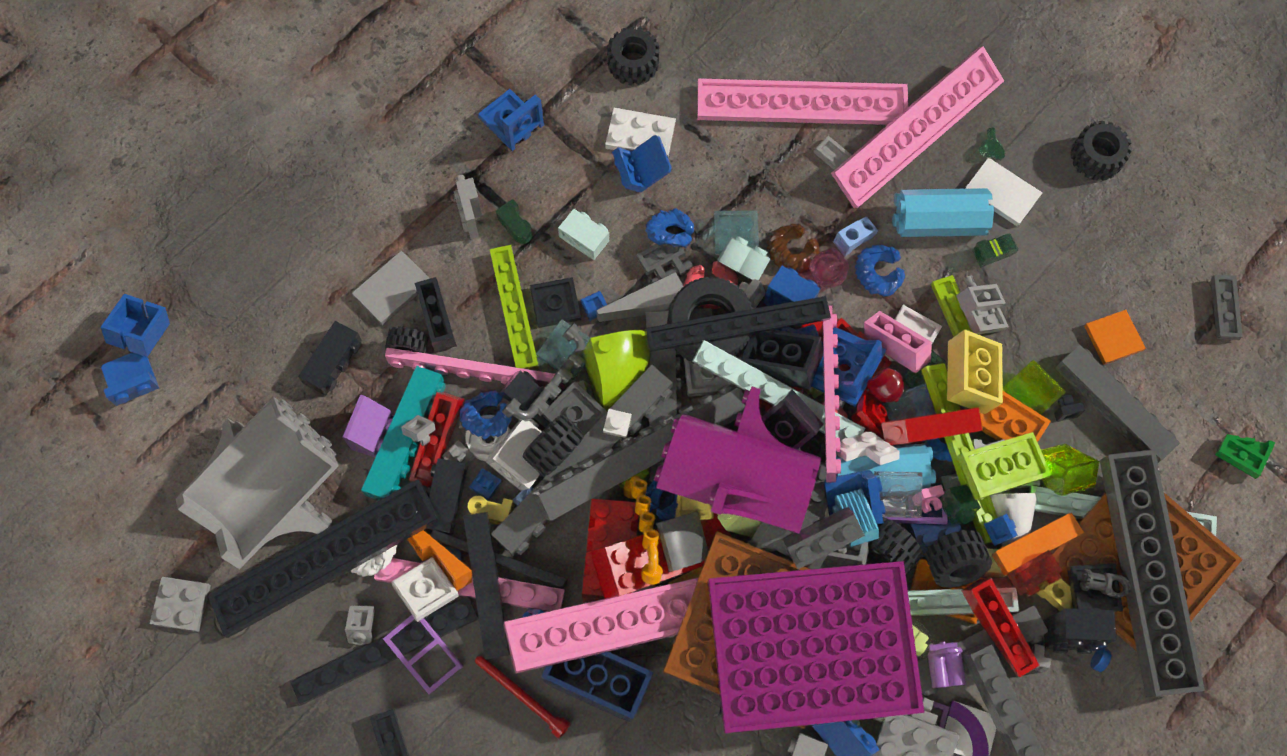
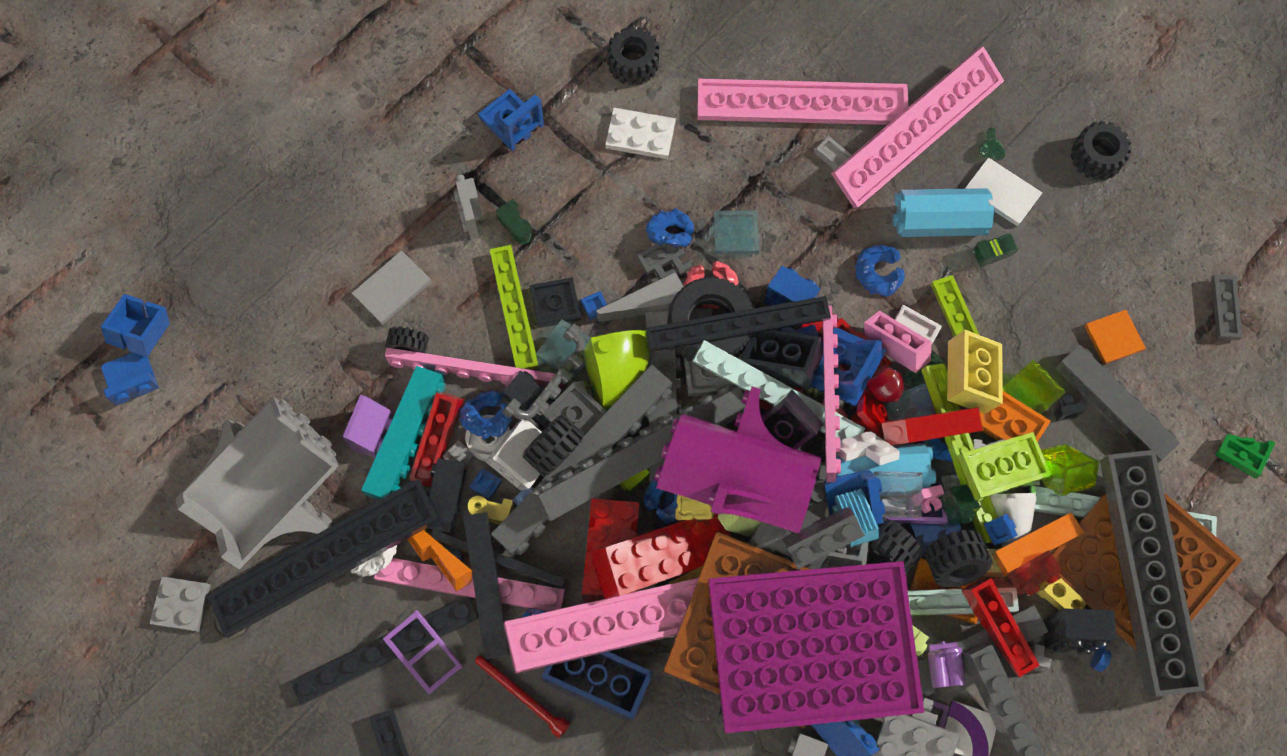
(330, 358): black brick -> none
(359, 624): light grey bracket -> none
(419, 429): light grey tile -> none
(424, 589): white tile -> none
(435, 314): black brick -> none
(584, 233): light aqua brick -> none
(617, 423): white plate -> none
(636, 489): light orange bar -> none
(643, 165): blue bracket -> none
(683, 541): dark grey slope -> none
(744, 258): light aqua brick -> none
(754, 291): white tile -> none
(783, 257): reddish brown piece -> none
(829, 268): clear pink helmet -> none
(855, 235): light blue leg -> none
(982, 307): light grey plate -> none
(1091, 598): black tile -> none
(1103, 583): dark grey connector -> none

